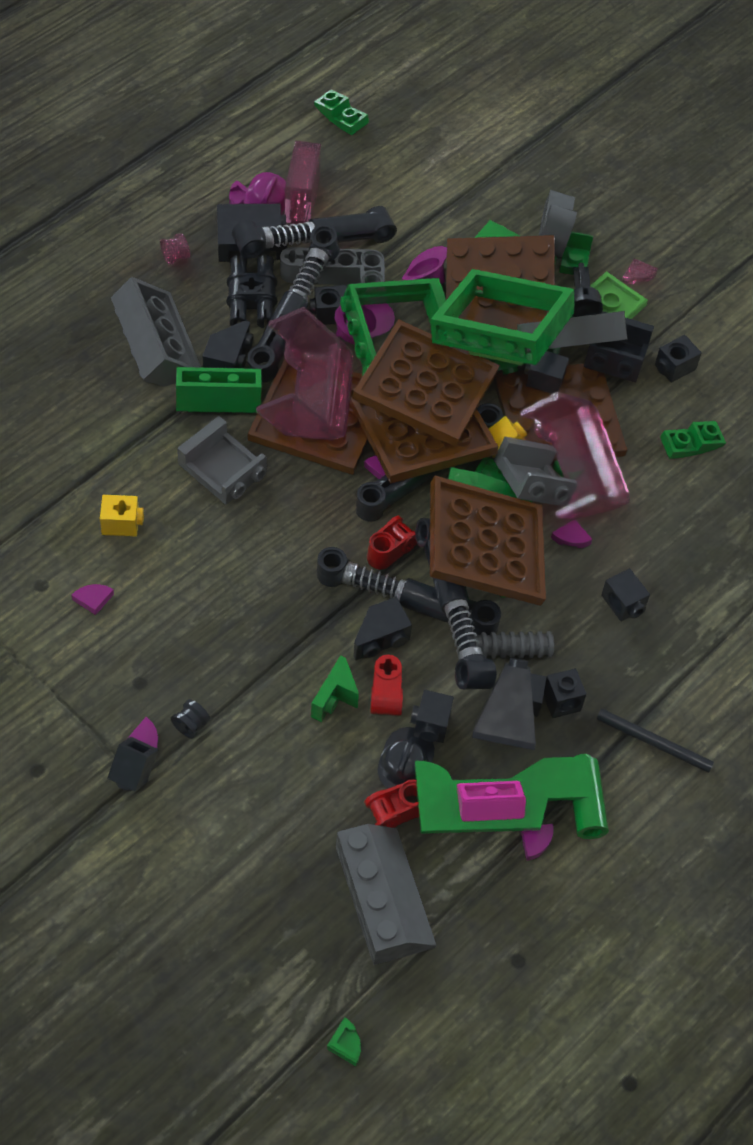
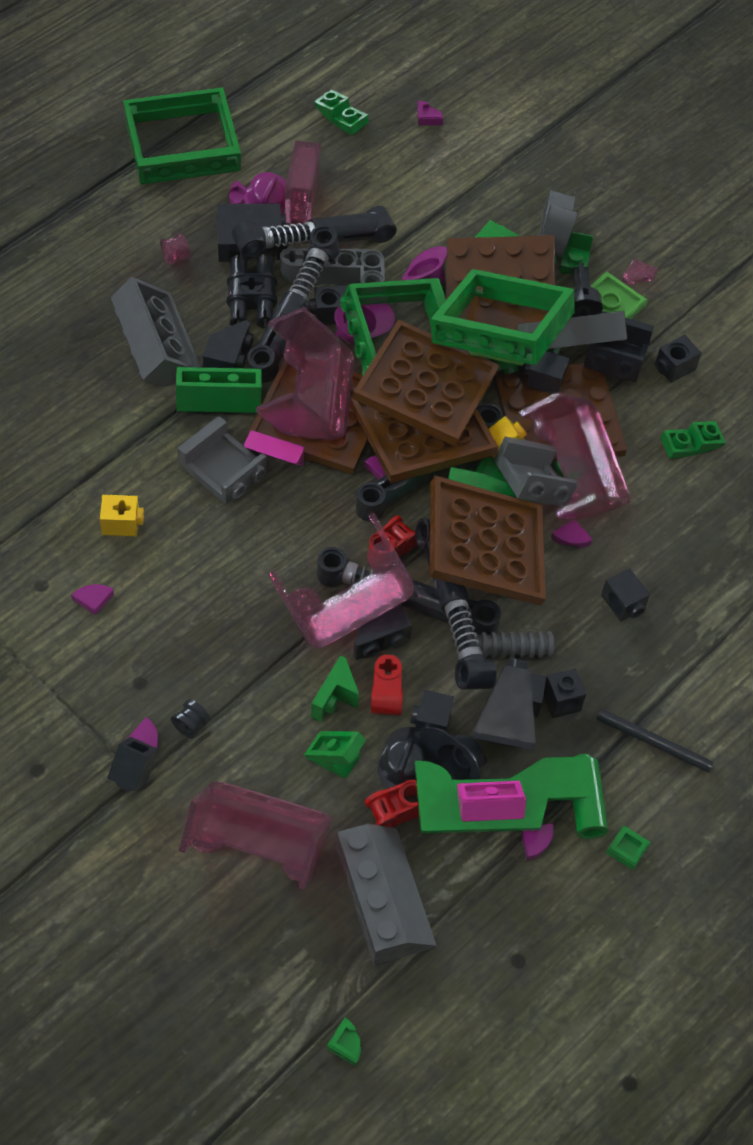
(183, 164): none -> green window
(257, 826): none -> clear pink windscreen
(275, 447): none -> dark pink slope
(336, 751): none -> green slope
(356, 605): none -> clear pink windscreen
(428, 115): none -> magenta tile
(455, 753): none -> black piece
(628, 847): none -> green tile

